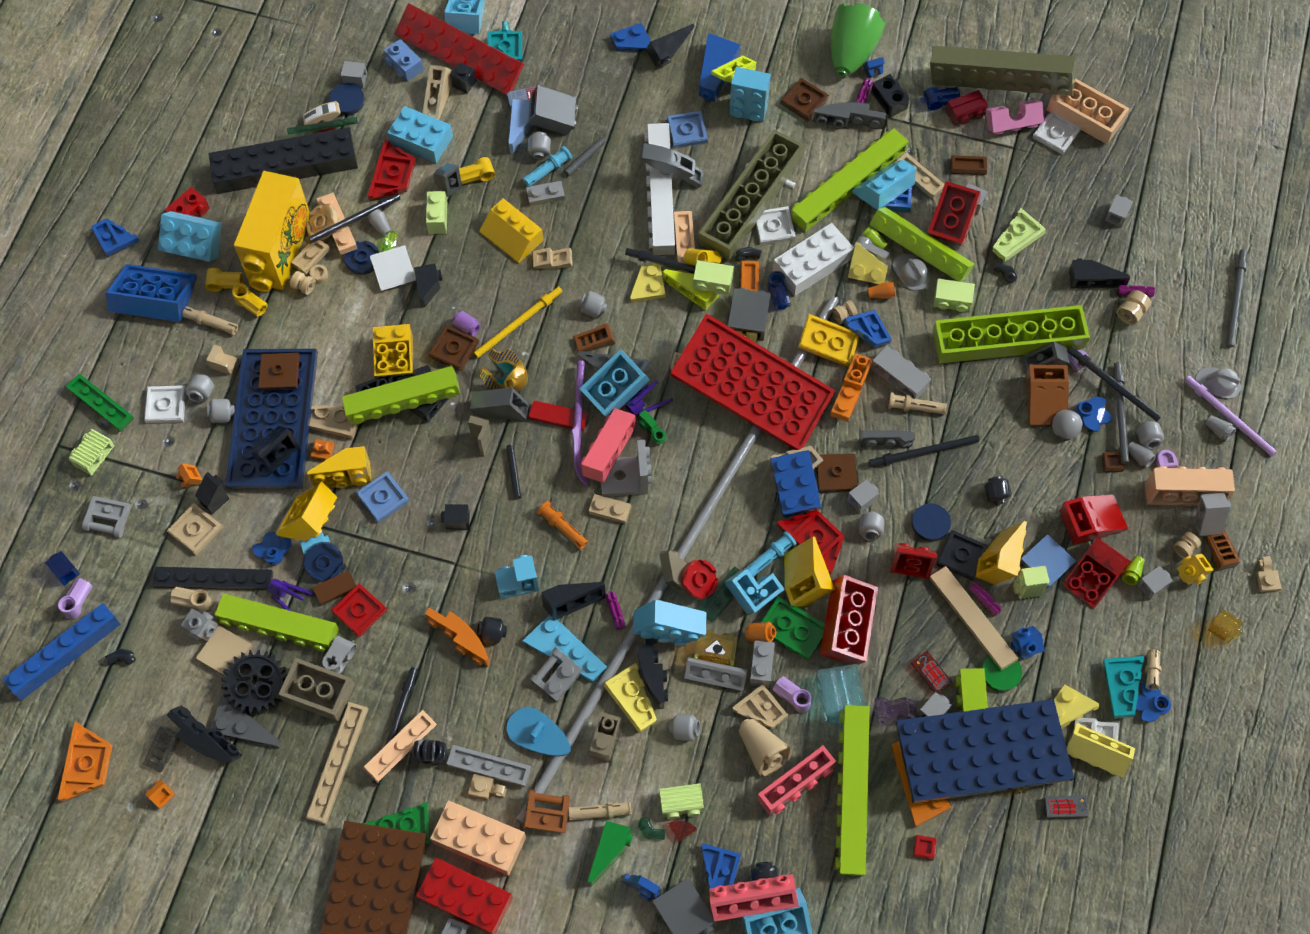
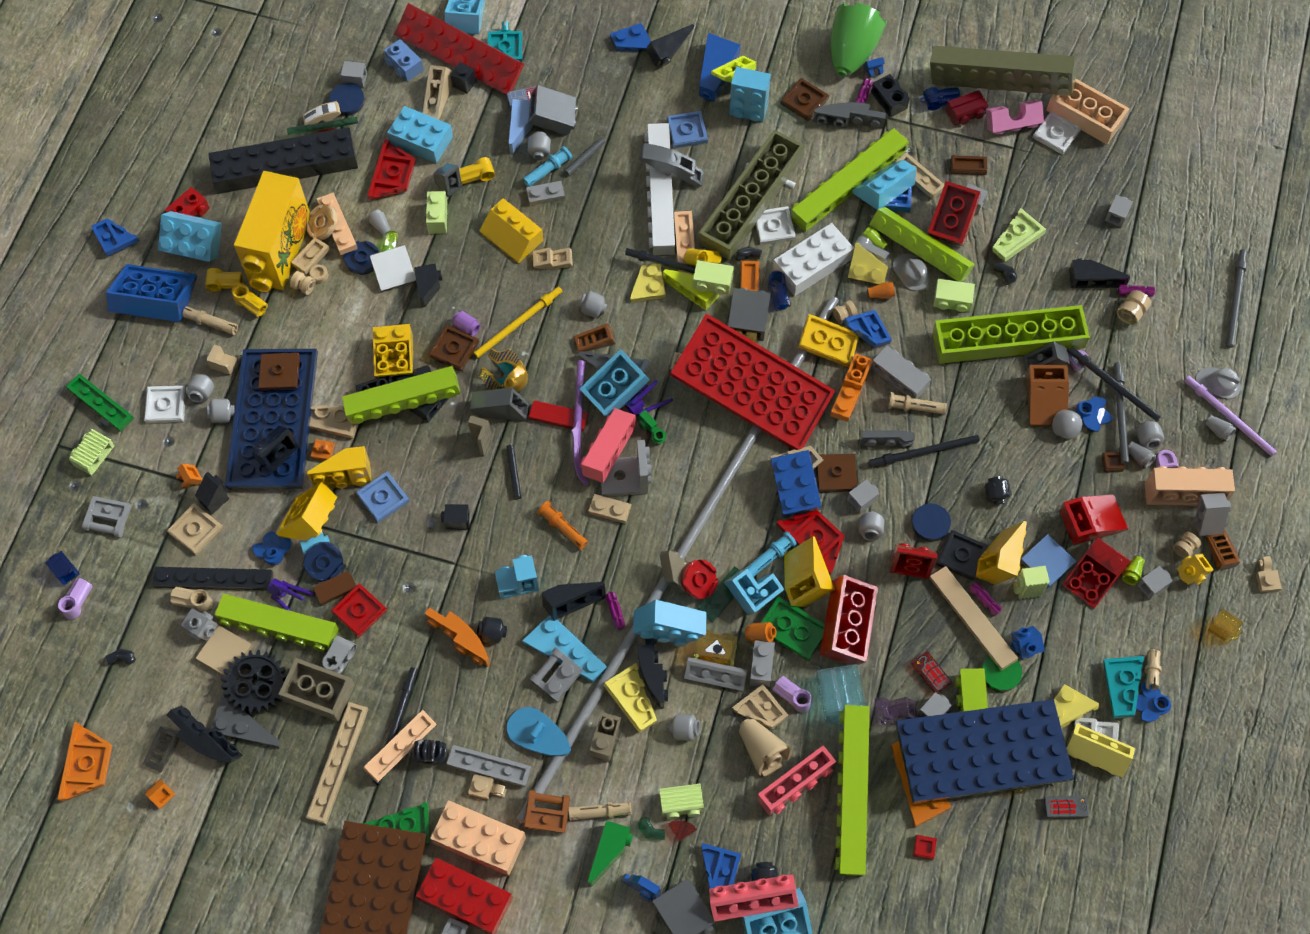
(61, 651): blue brick -> none
(382, 204): black bar -> none

